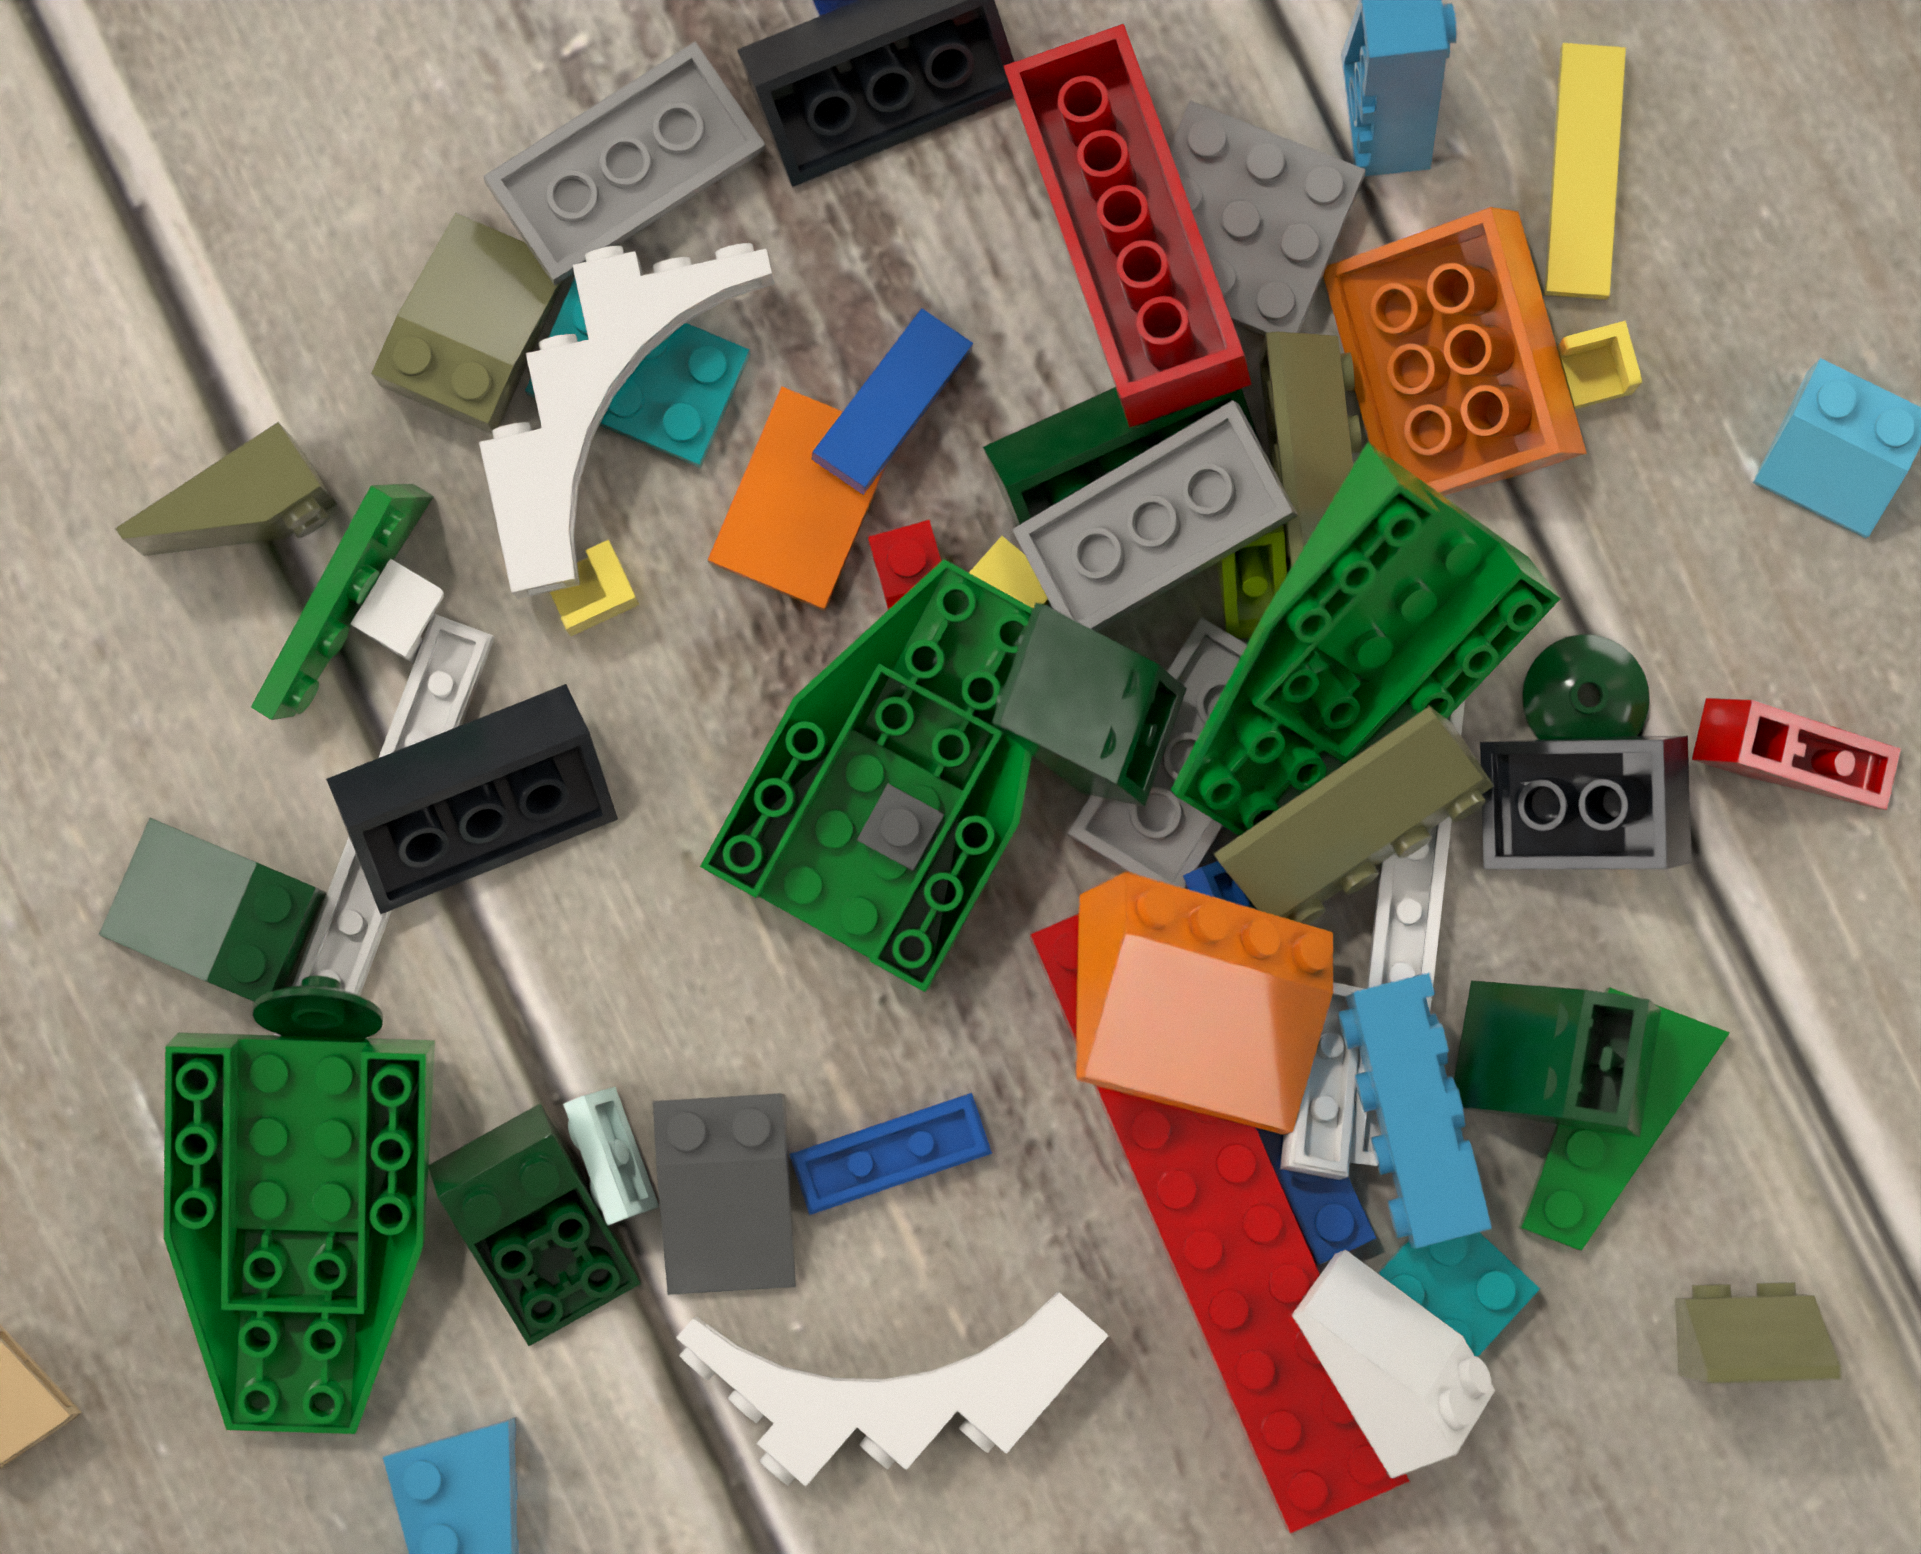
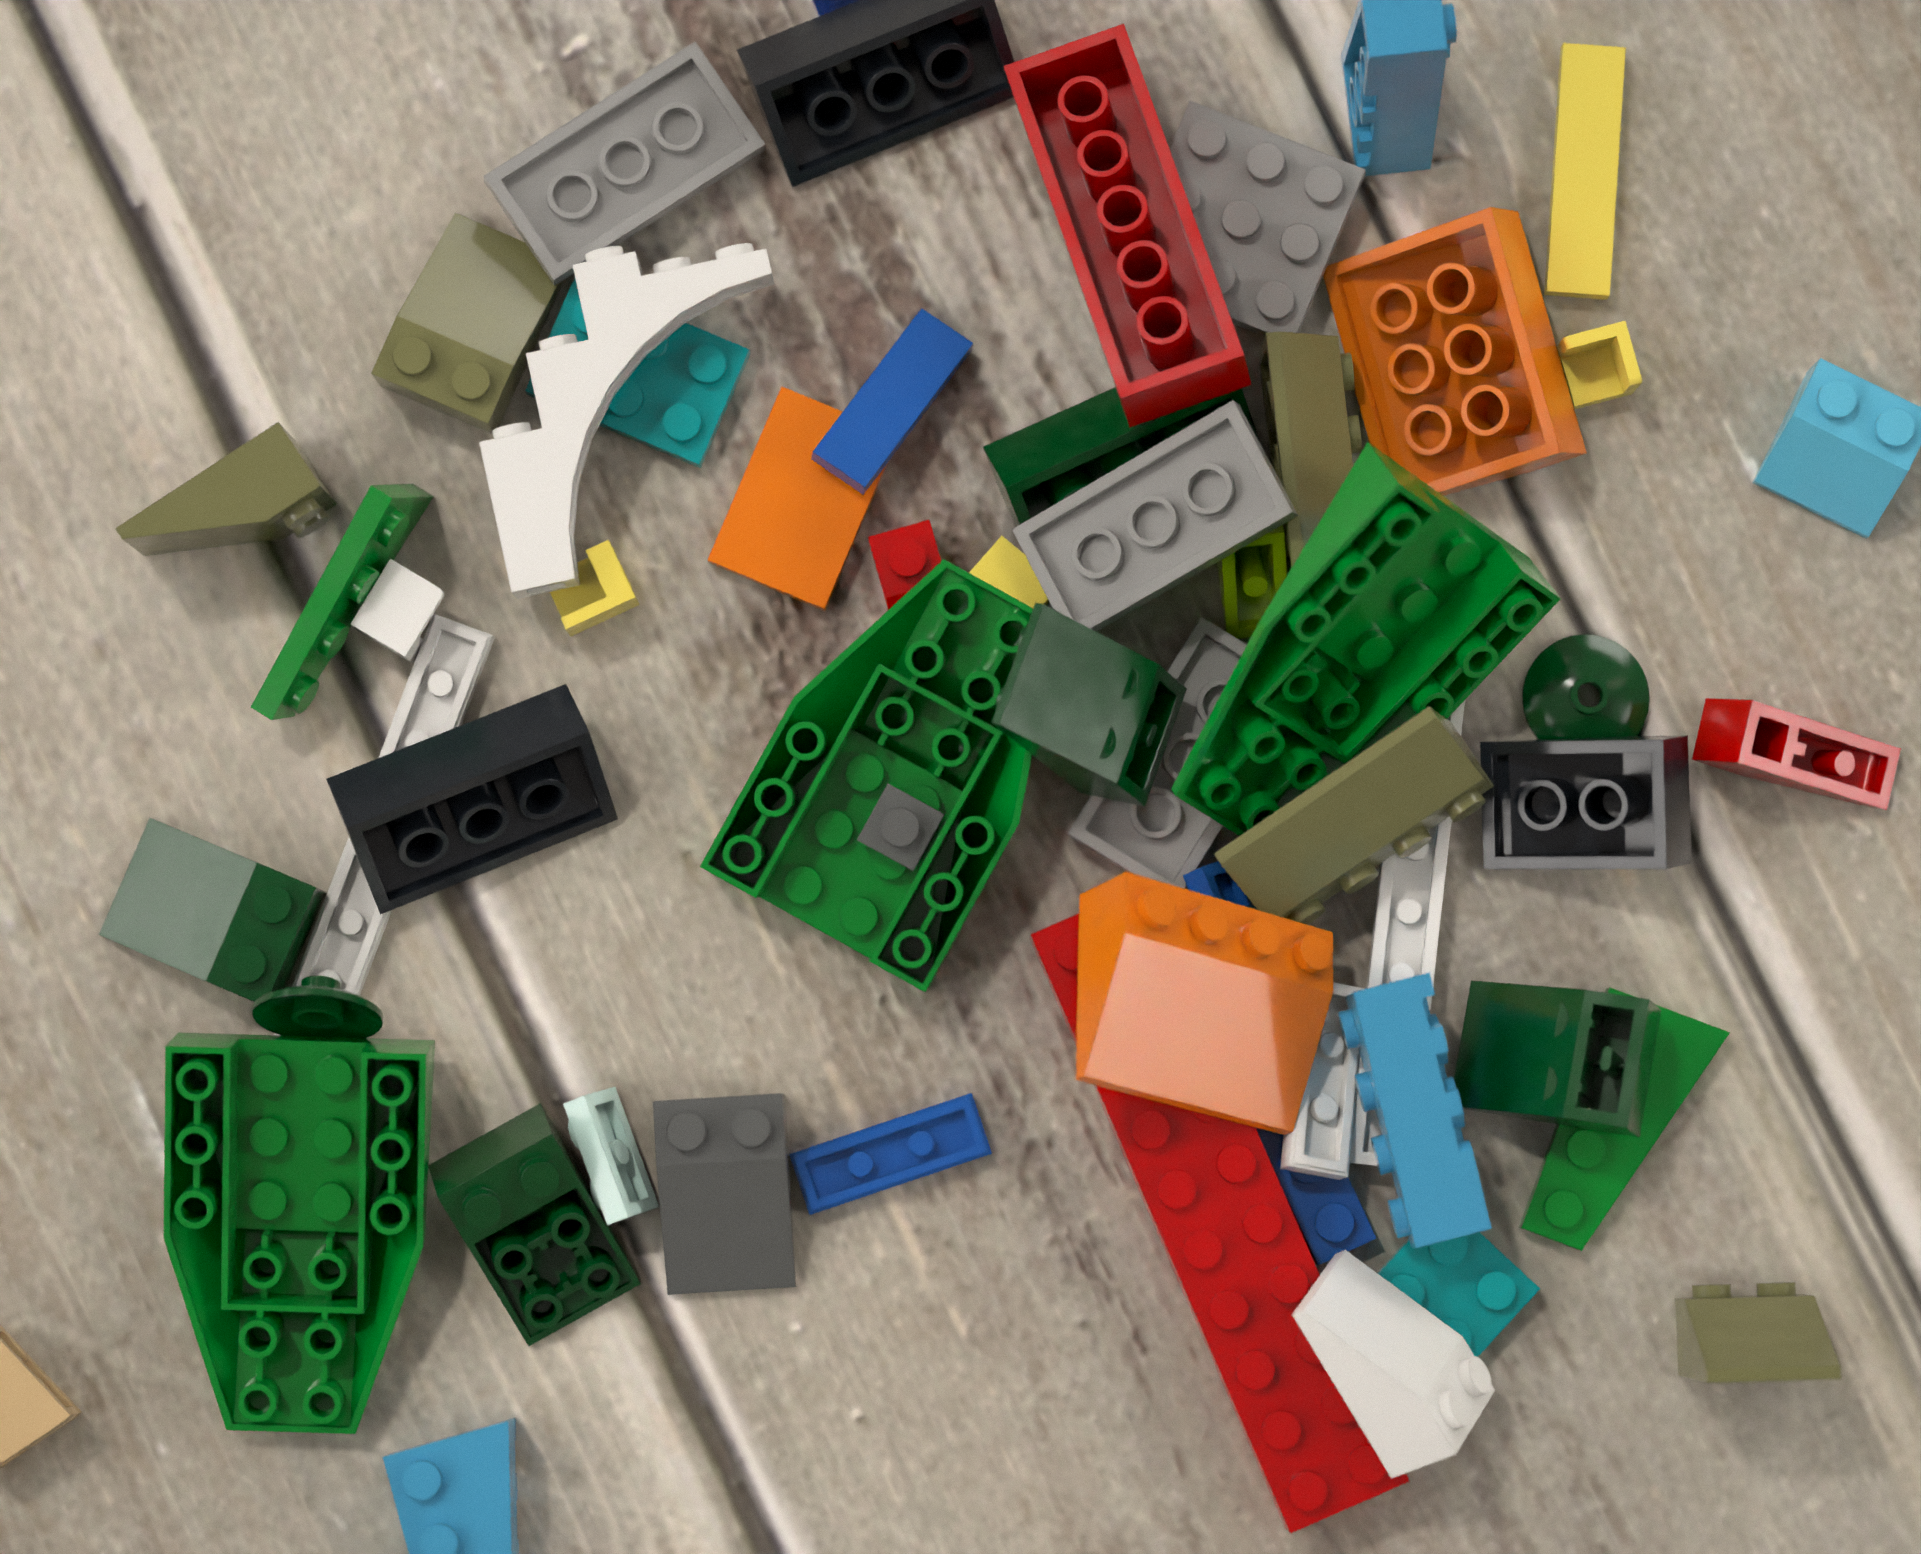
(814, 1414): white arch -> none

